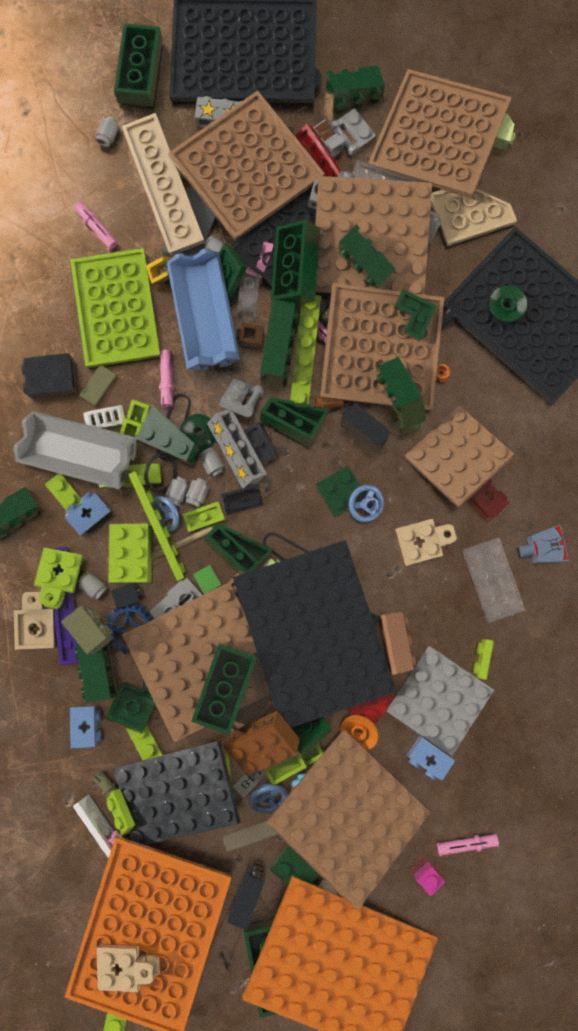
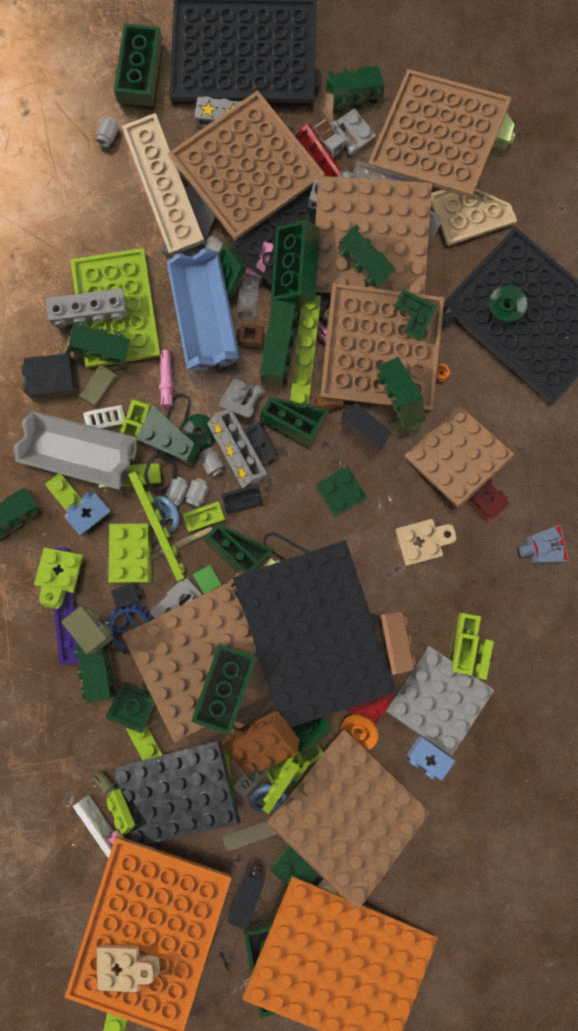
(33, 613): tan plate -> none
(78, 735): medium blue brick -> none
(86, 307): none -> light grey brick
(89, 218): bright pink pin -> none
(92, 586): light grey brick -> none
(98, 343): none -> dark green wedge
(158, 270): yellow window -> none
(288, 772): none -> lime plate
(375, 507): medium blue piece -> none
(429, 878): dark pink brick -> none
(466, 643): none -> lime slope
(491, 841): bright pink pin -> none
(493, 580): clear plate -> none

